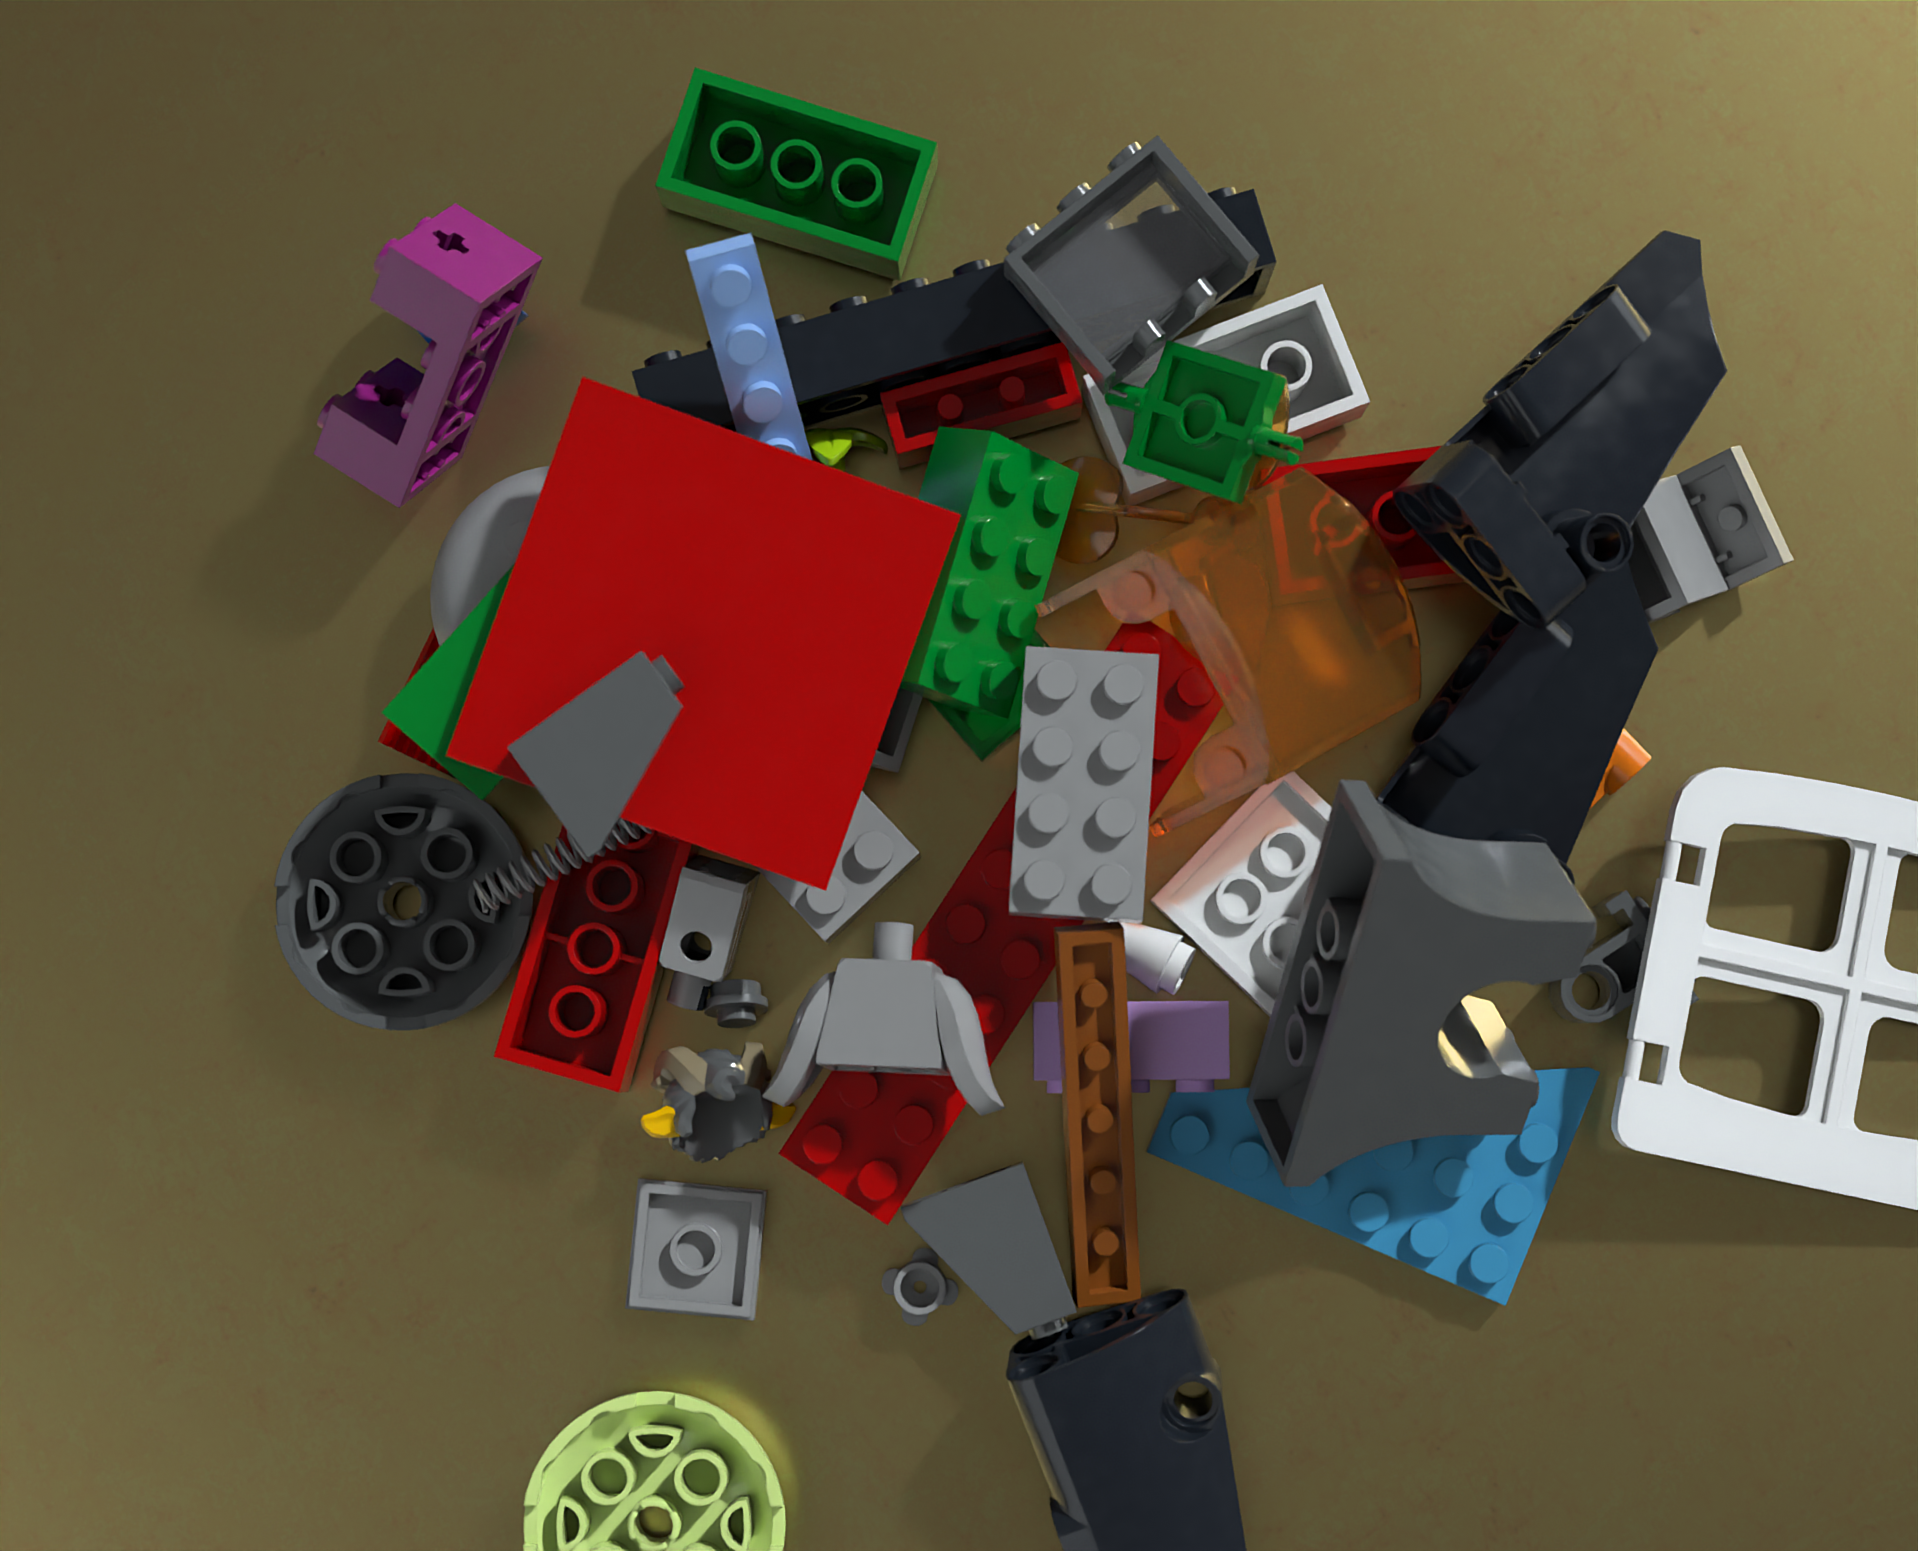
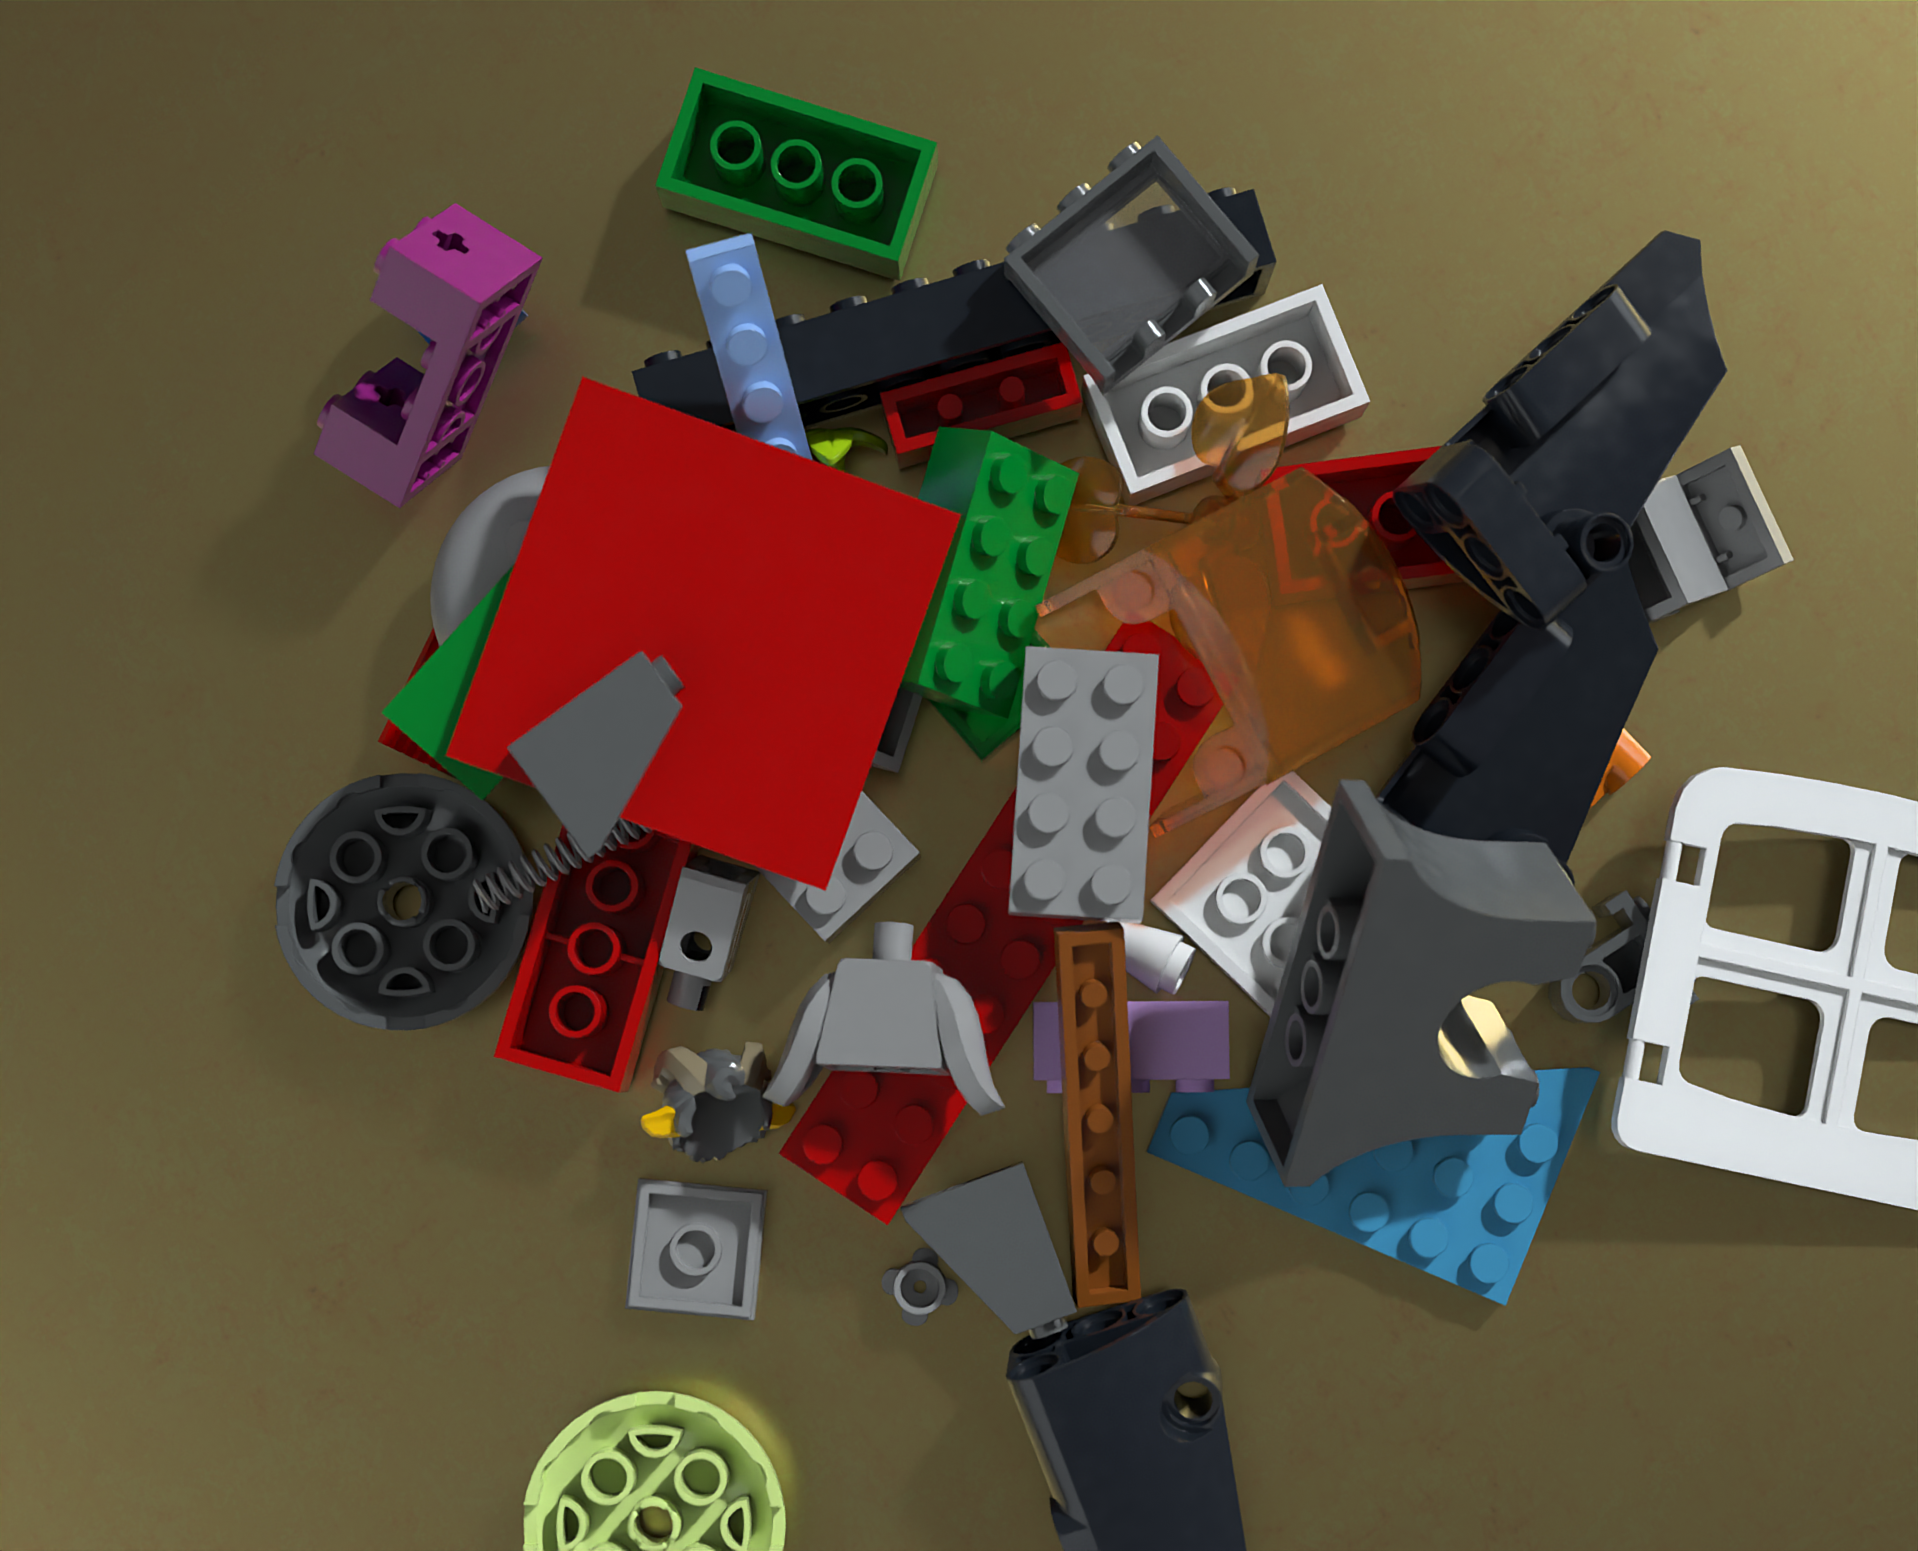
(735, 1003): dark grey plate -> none
(1204, 421): green plate -> none

